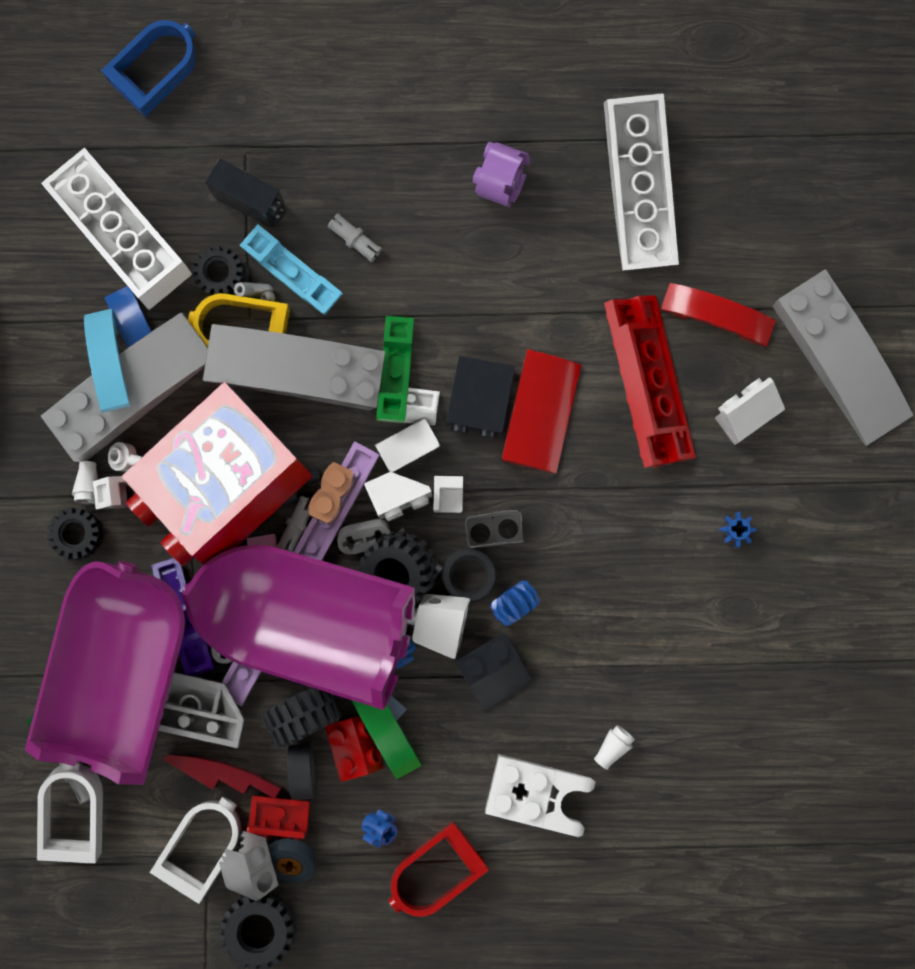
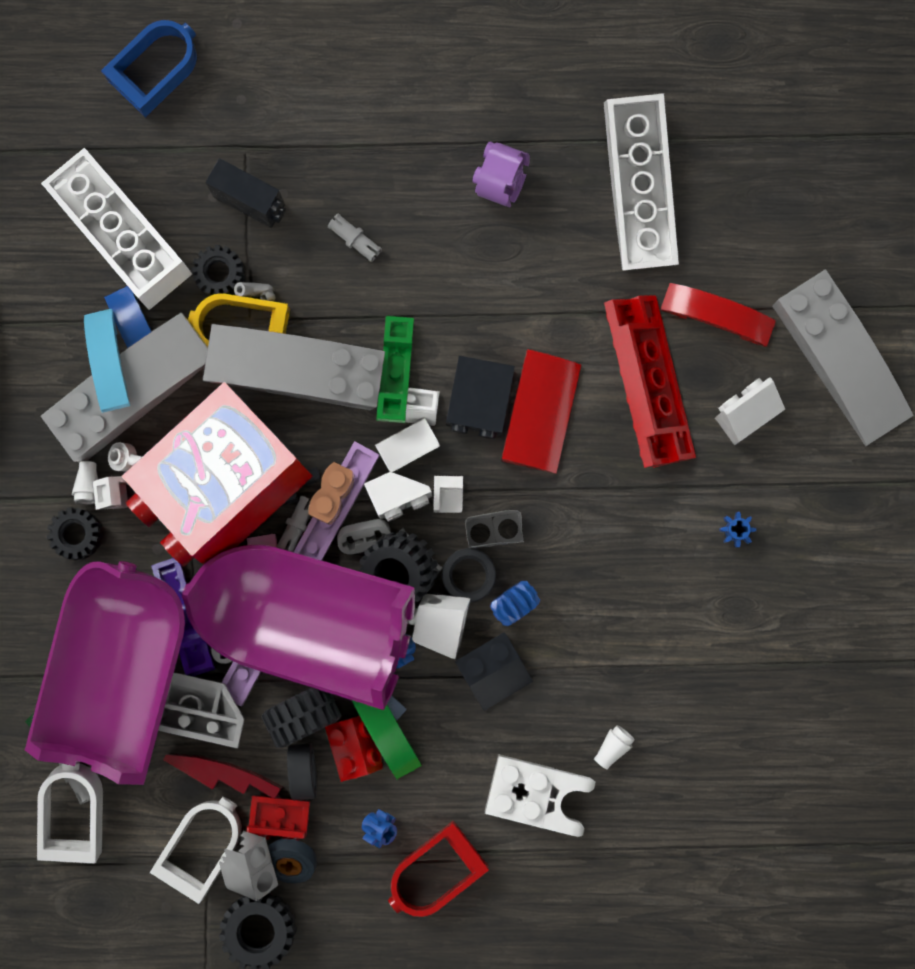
(290, 270): medium azure slope -> none

